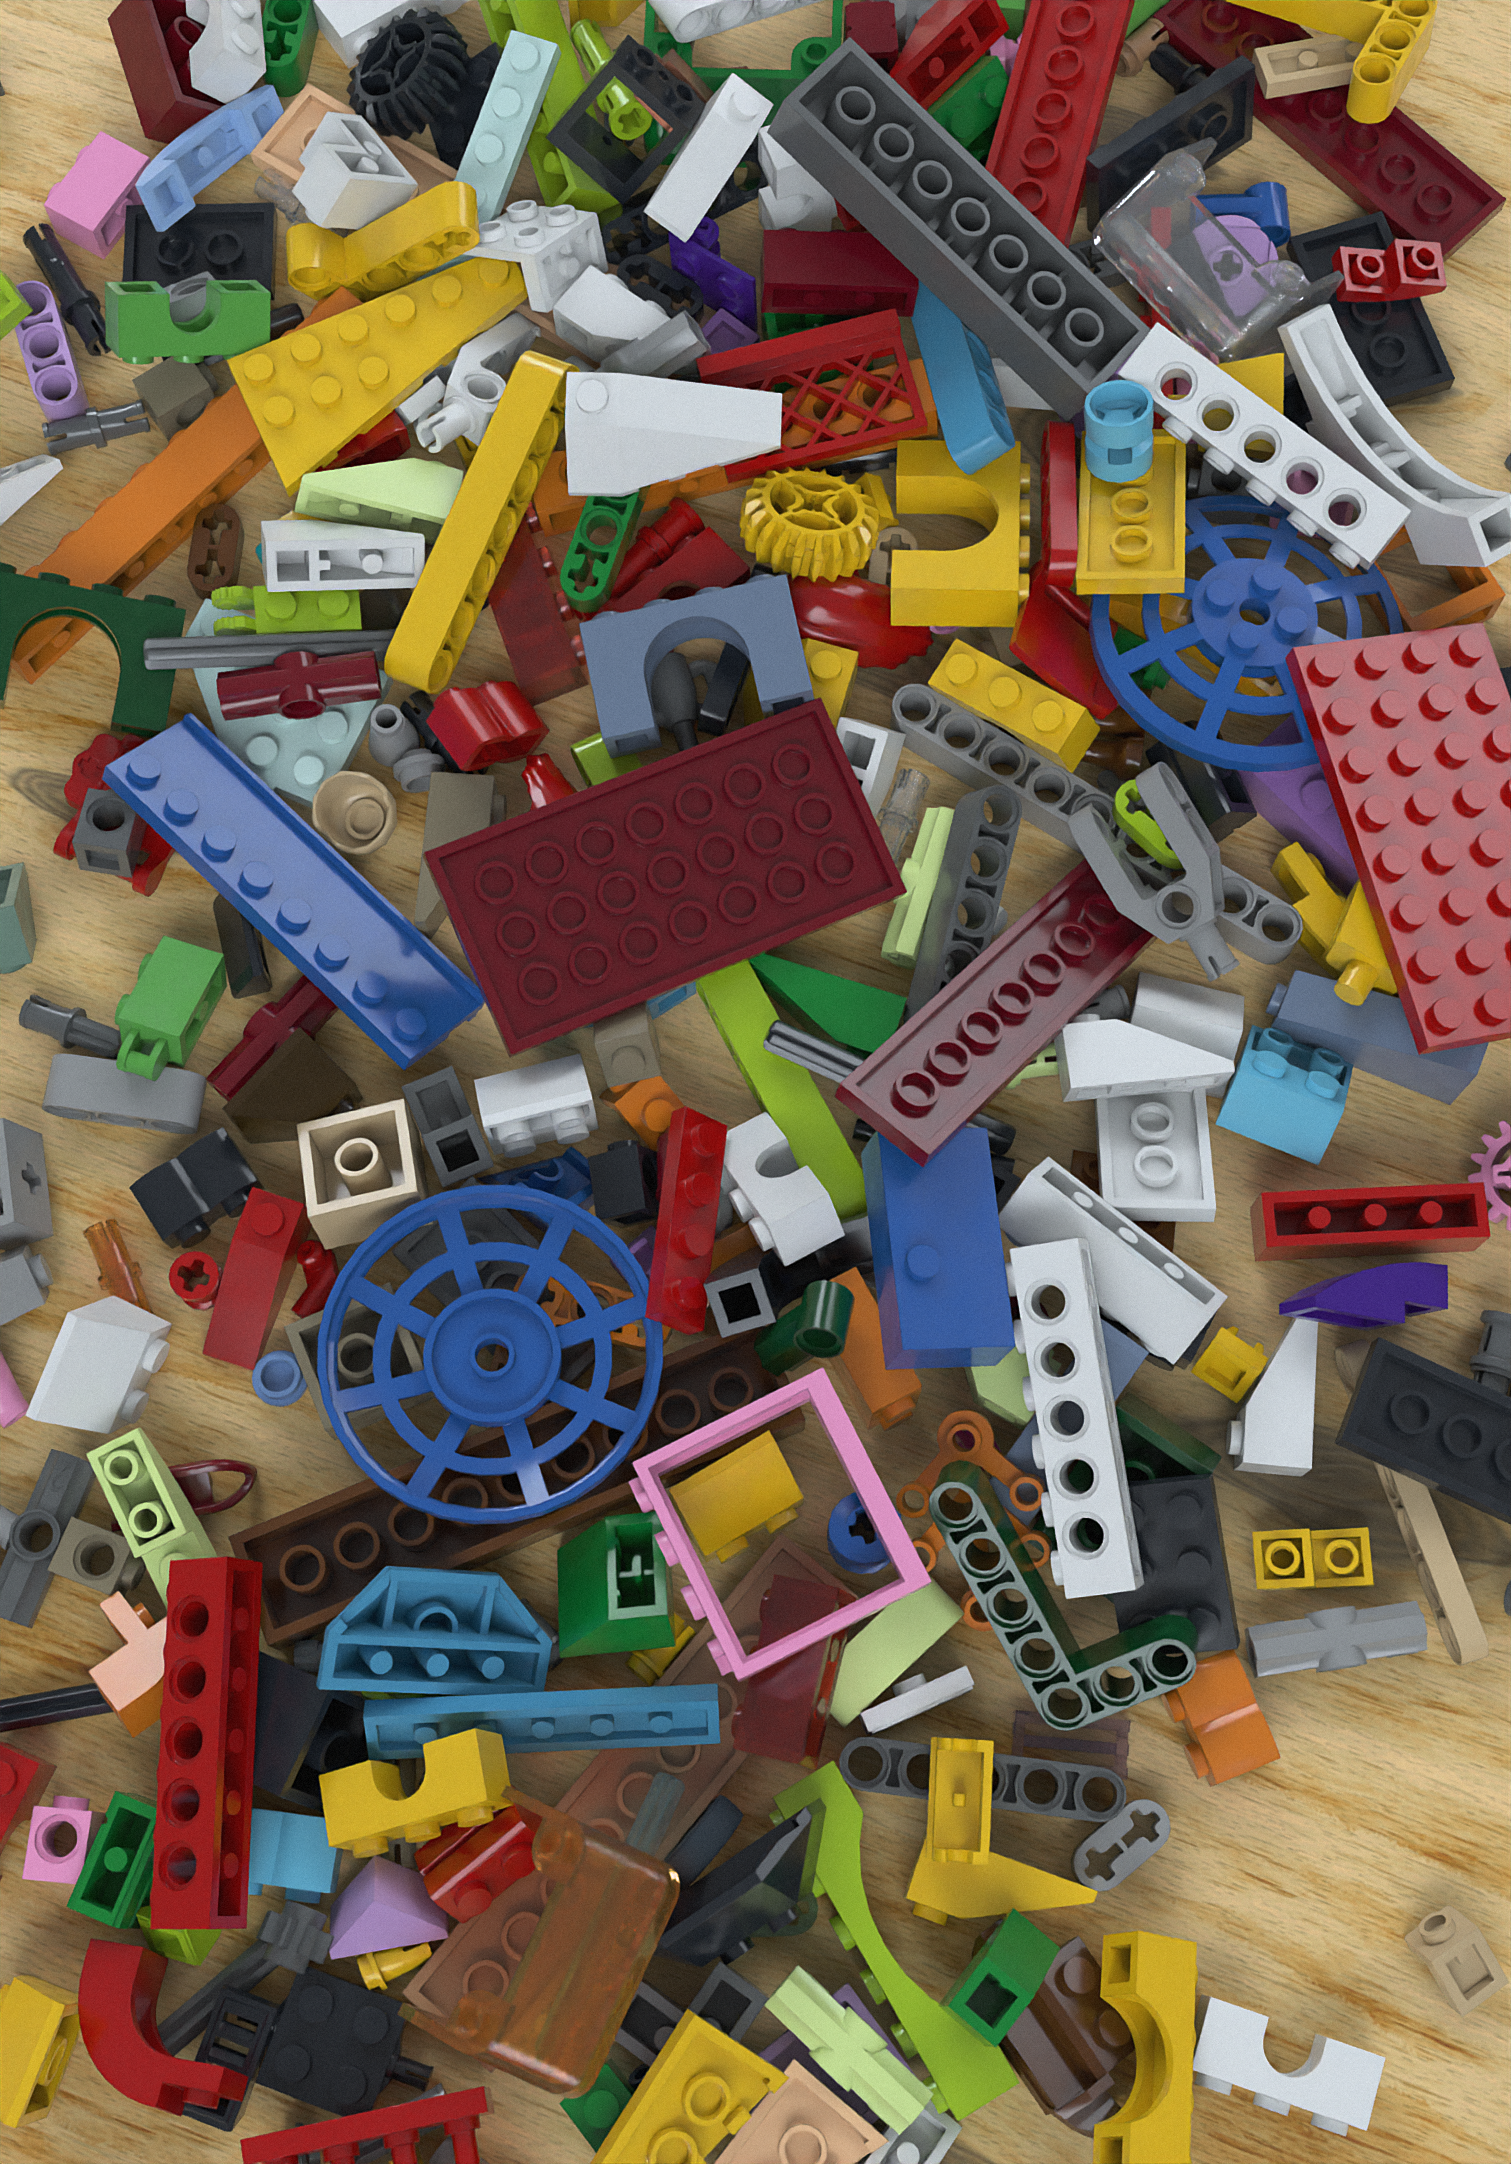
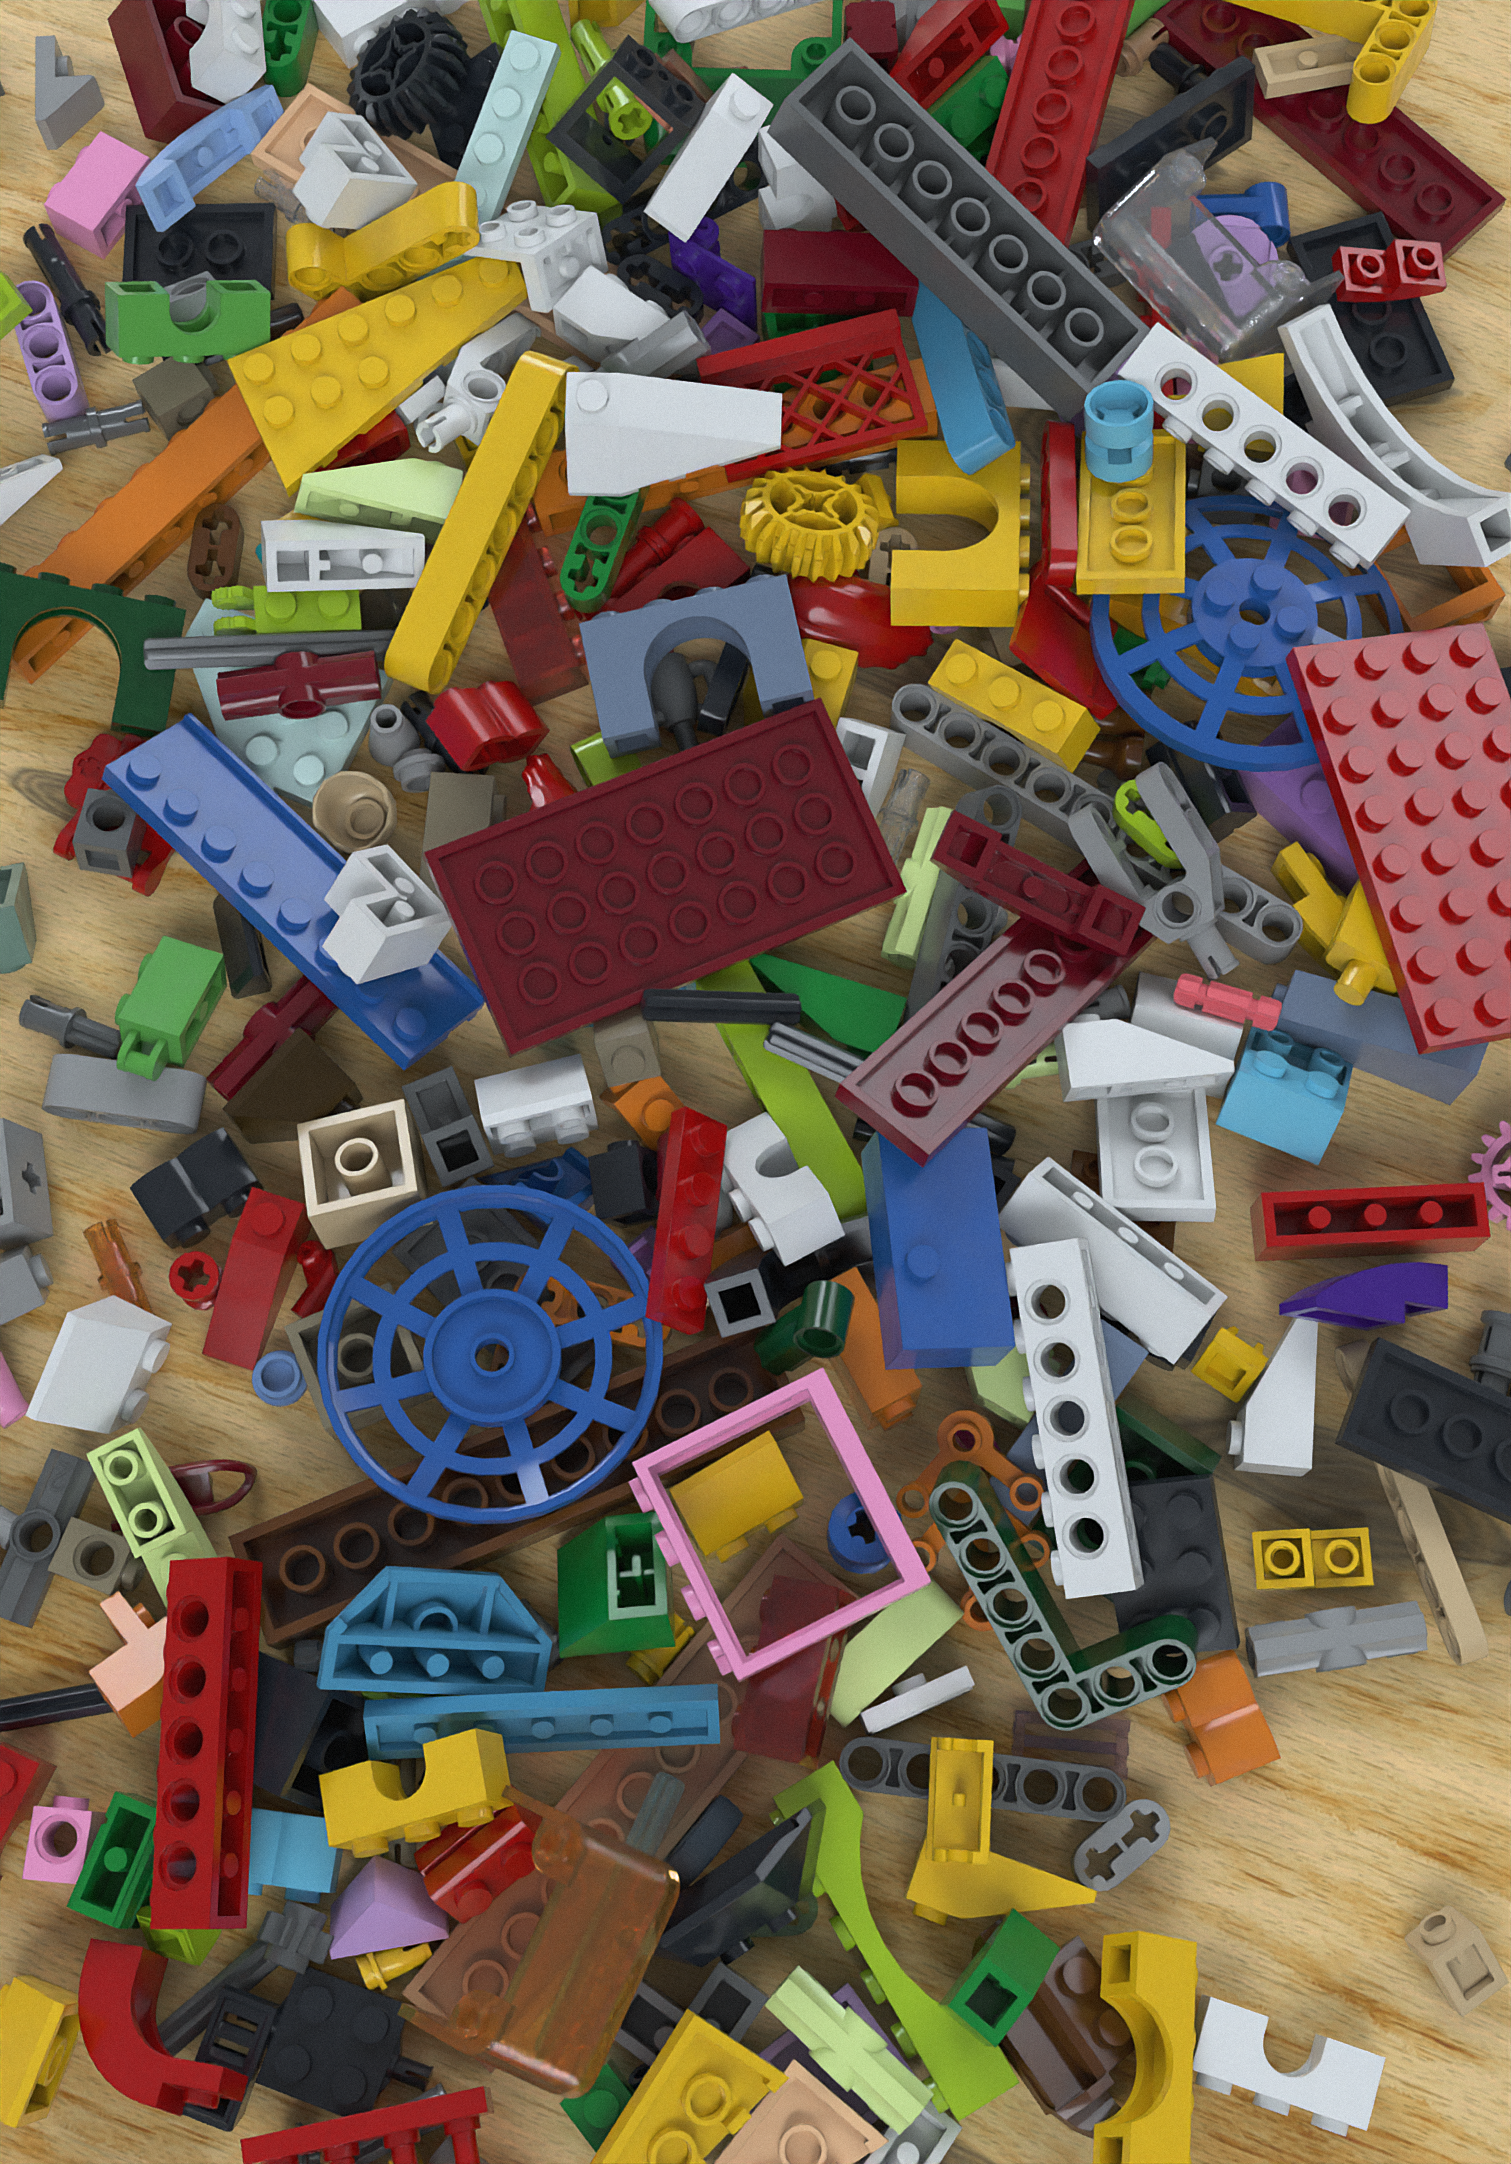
(61, 99): none -> light grey slope
(385, 916): none -> white brick
(719, 1007): none -> black axle
(1034, 889): none -> dark red slope
(1227, 1002): none -> coral axle

